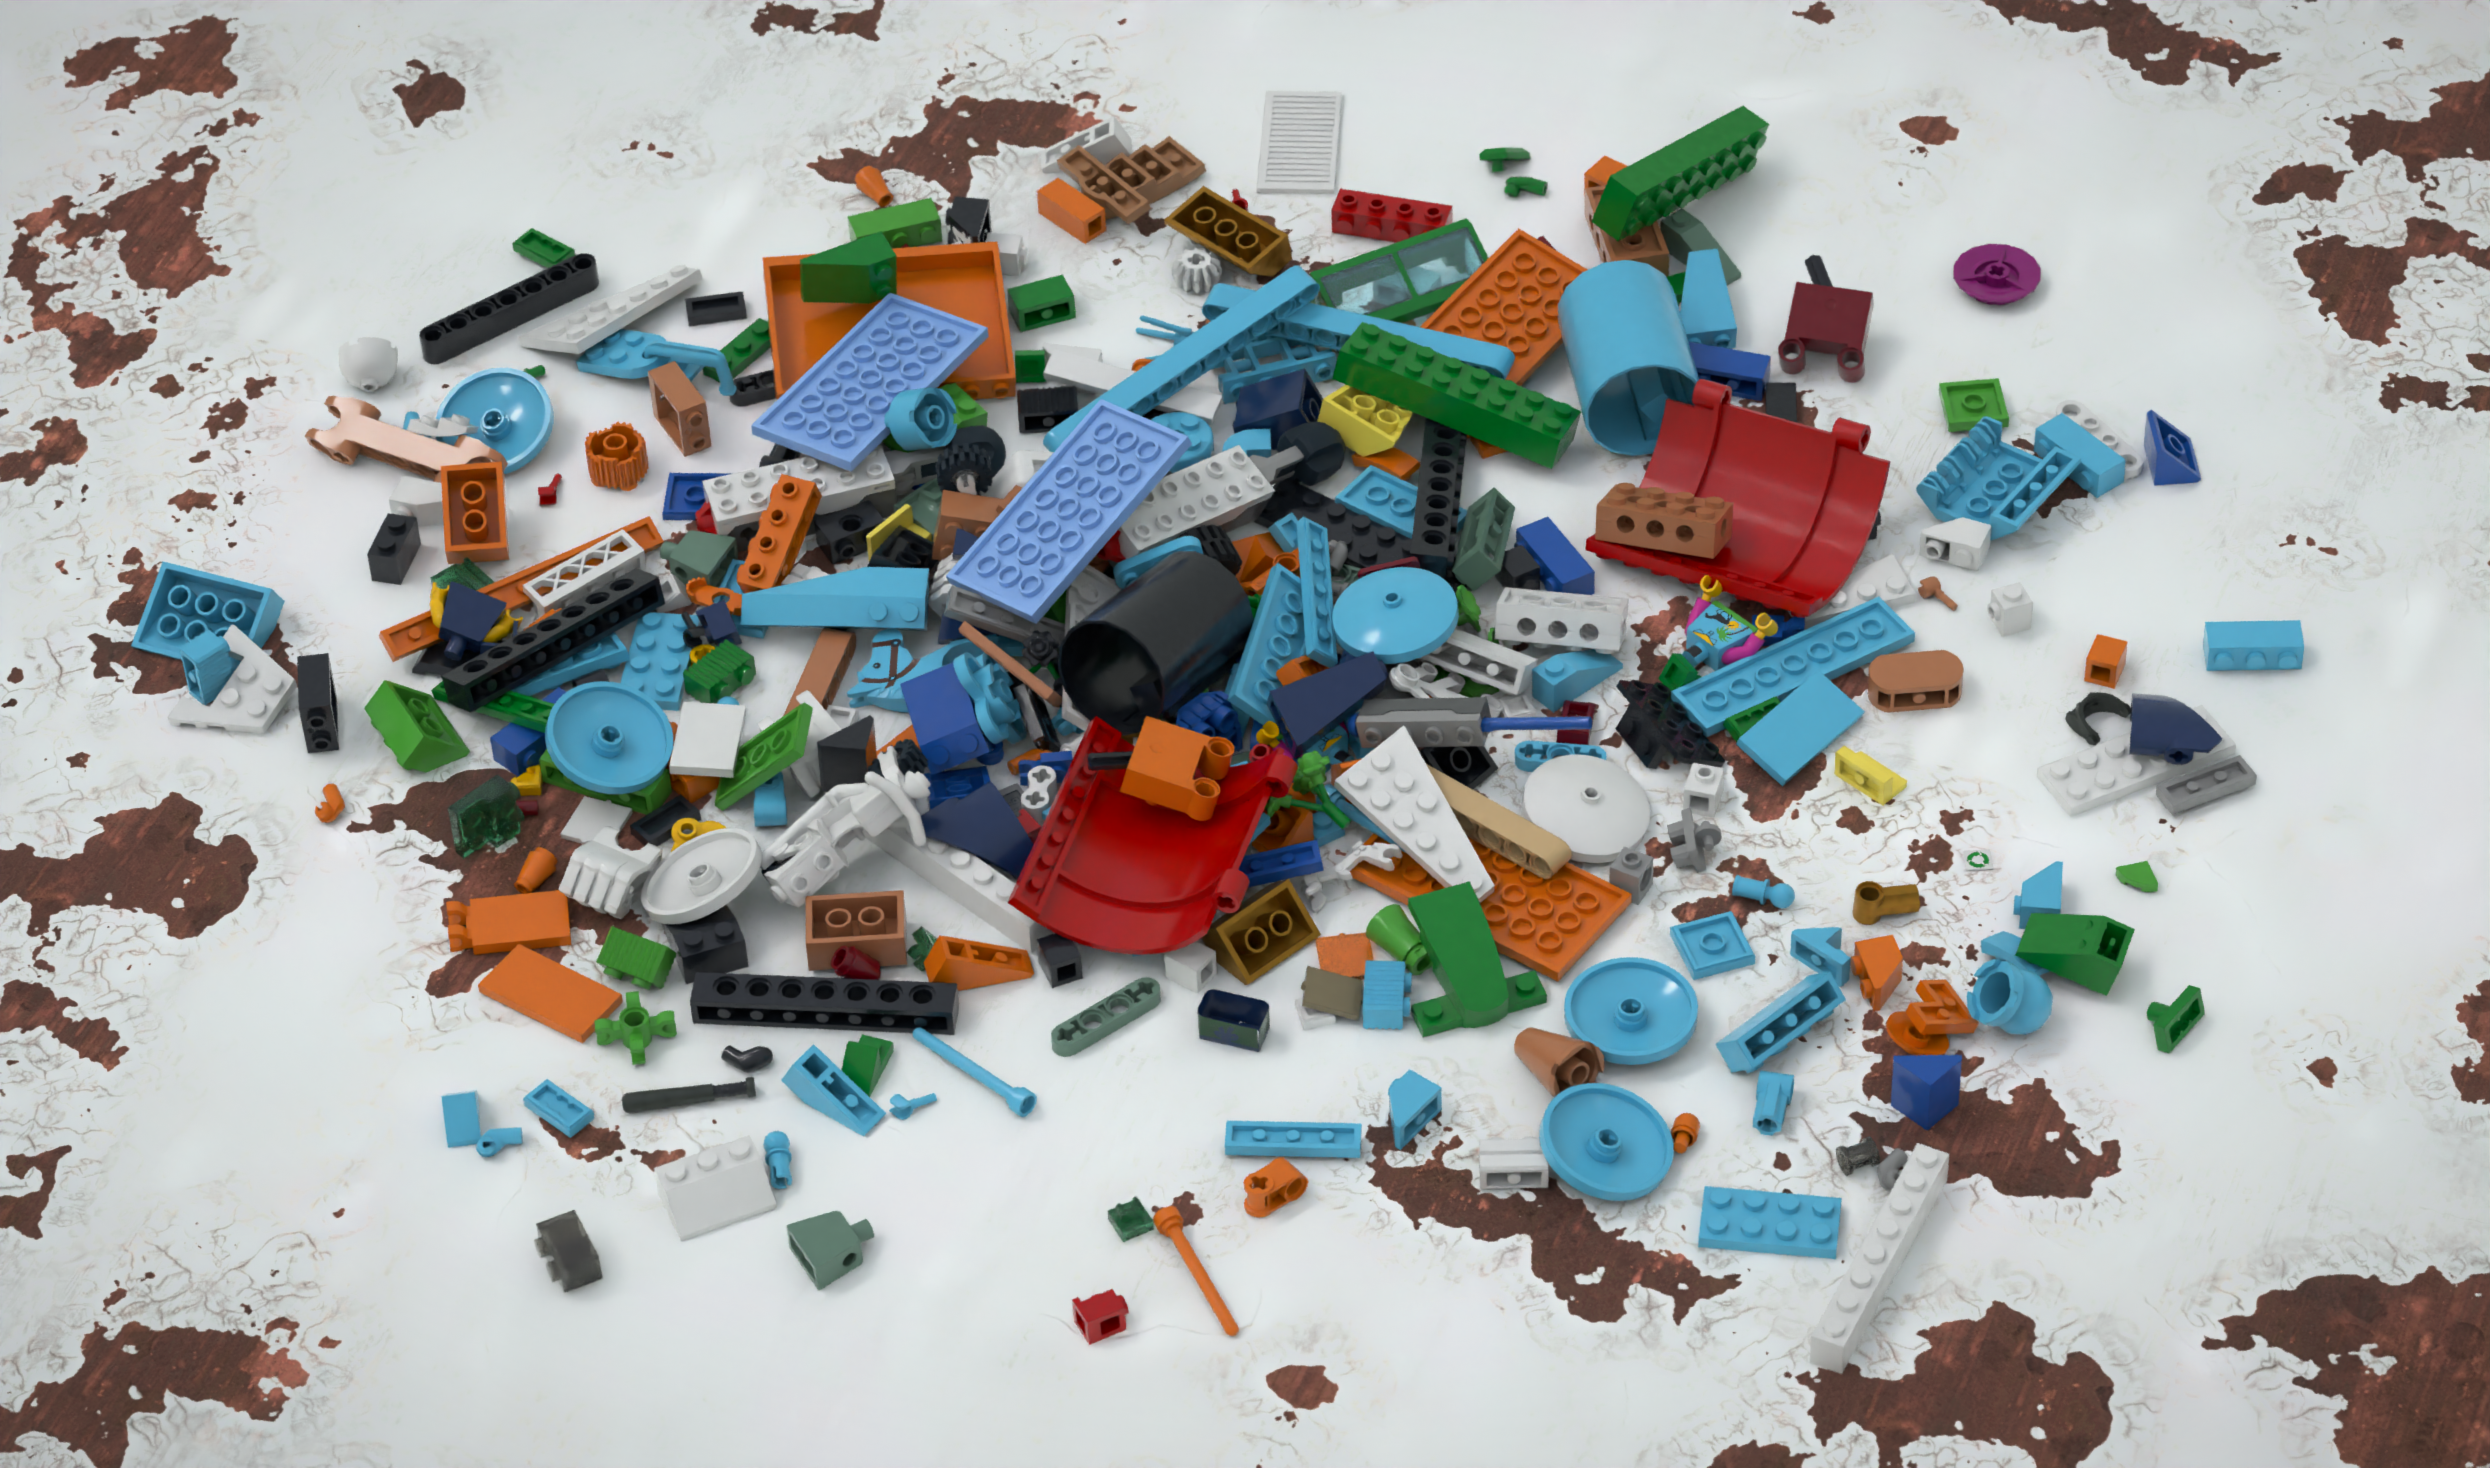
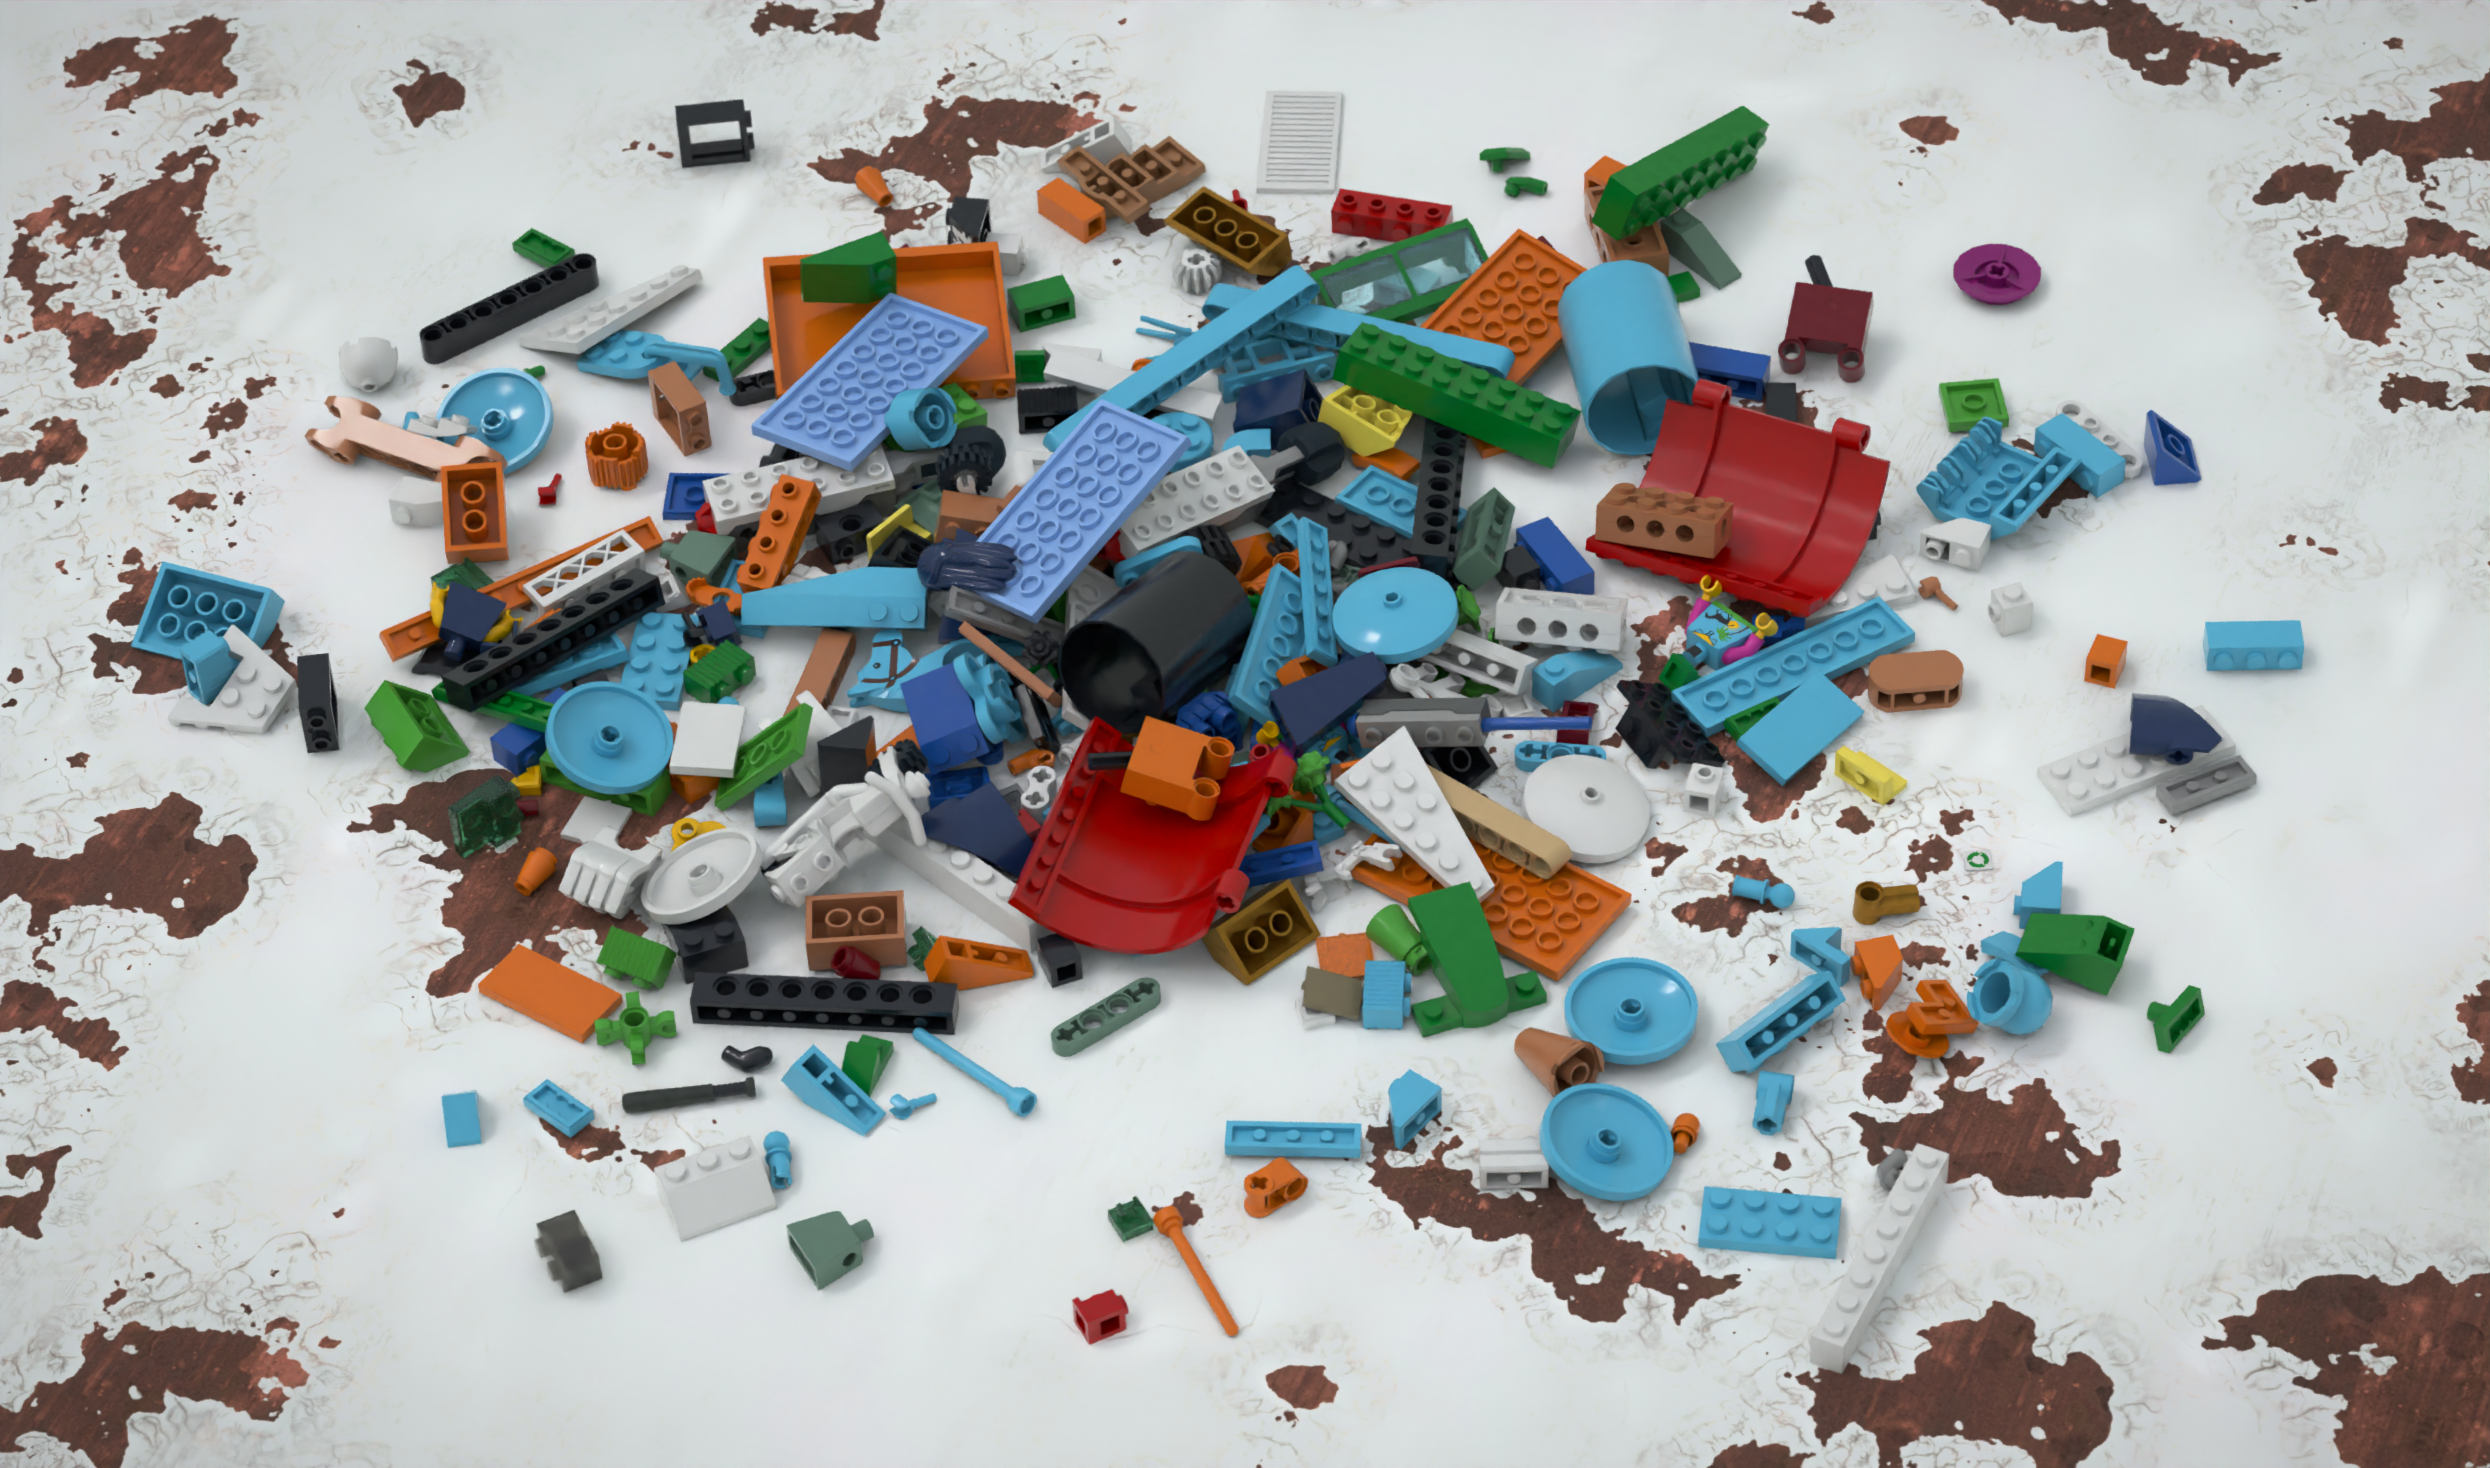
(333, 806): orange arm -> none
(394, 549): black brick -> none
(496, 1139): medium azure arm -> none
(509, 920): orange tile -> none
(657, 825): black tile -> none
(716, 151): none -> black window
(716, 308): black tile -> none
(902, 224): bright green brick -> none
(965, 565): none -> dark blue hair
(1057, 761): blue plate -> none
(1191, 966): white brick -> none
(1220, 1019): dark blue piece -> none
(1279, 546): none -> black bush
(1349, 247): none -> white arm
(1632, 873): light grey brick -> none
(1695, 839): light grey hips -> none
(1706, 301): medium azure slope -> none
(1712, 945): medium azure tile -> none
(1857, 1156): clear smoke bush -> none
(1926, 1086): blue slope -> none
(2092, 704): pearl dark grey helmet -> none
(2138, 875): bright green tile -> none

